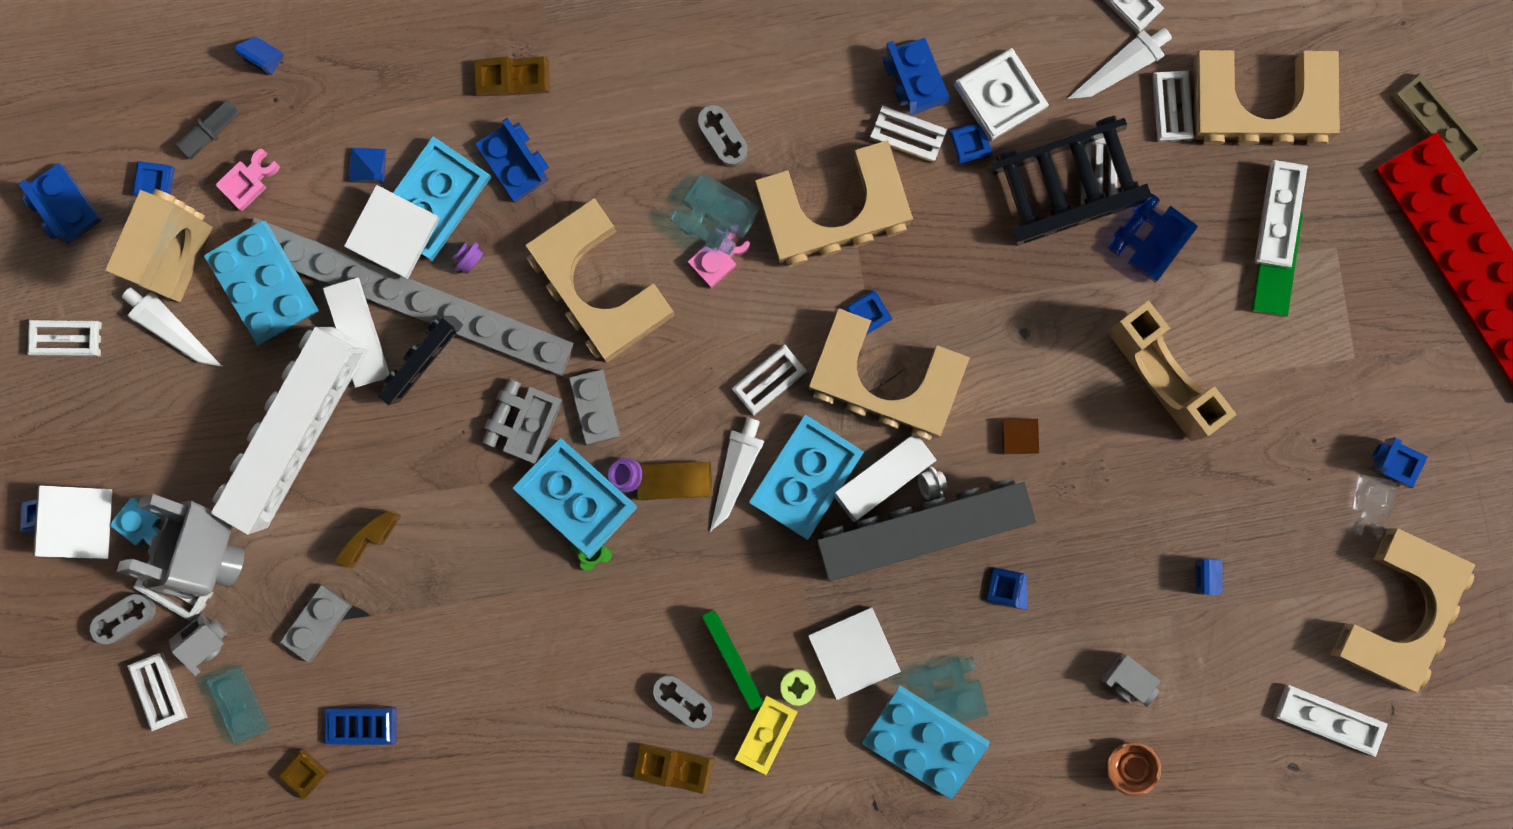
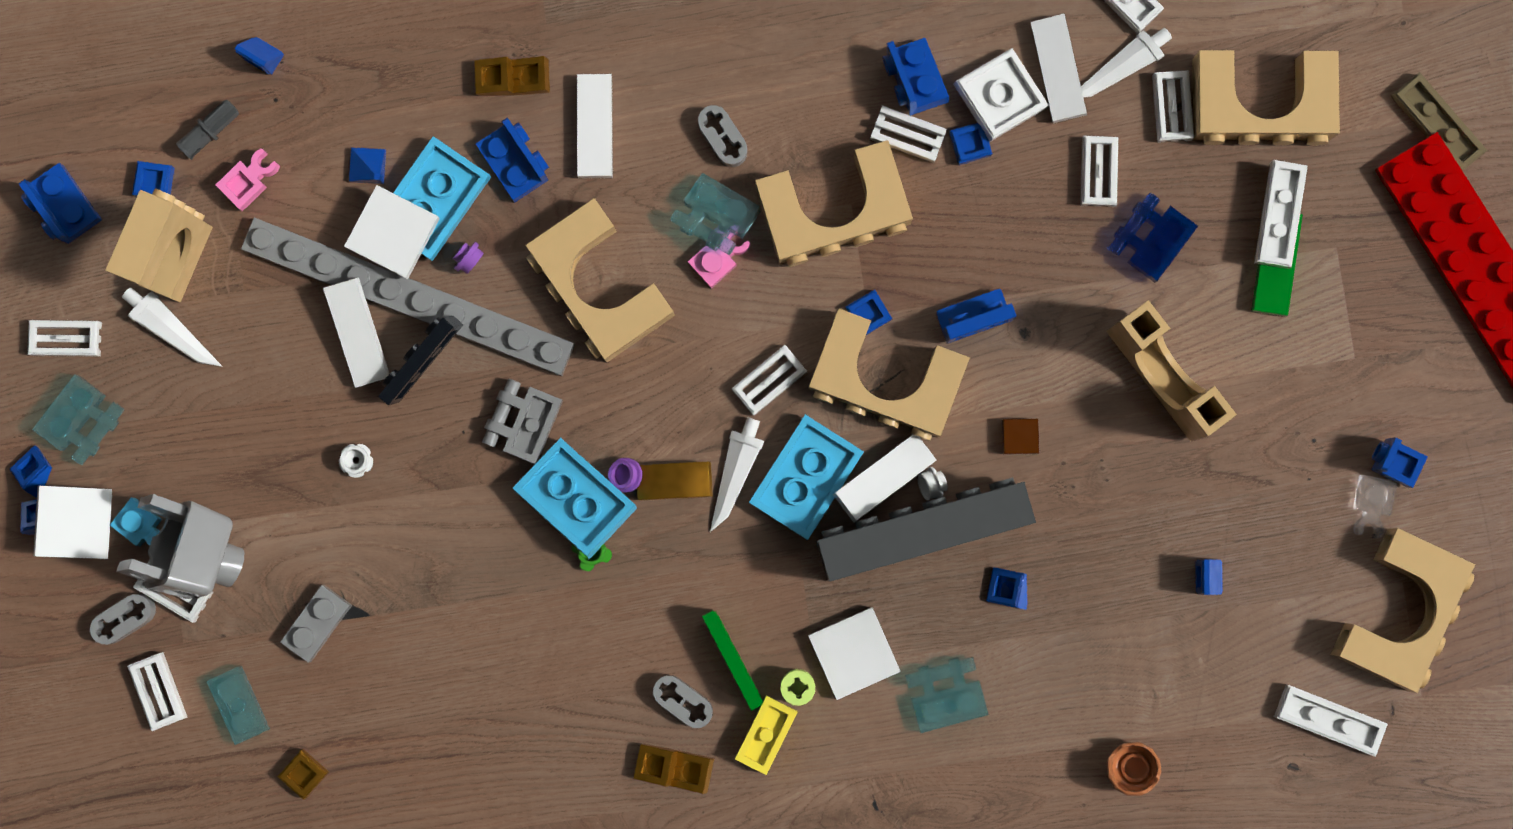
(32, 470): none -> blue slope
(69, 414): none -> clear light blue plate
(198, 642): light grey brick -> none
(261, 283): medium azure plate -> none
(288, 429): white brick -> none
(349, 453): none -> white plate
(375, 531): pearl gold slope -> none
(389, 726): blue slope -> none
(594, 126): none -> white tile
(595, 407): light grey plate -> none
(925, 742): medium azure plate -> none
(975, 316): none -> blue bracket
(1058, 68): none -> white tile
(1096, 203): black fence -> none
(1132, 680): light grey brick -> none

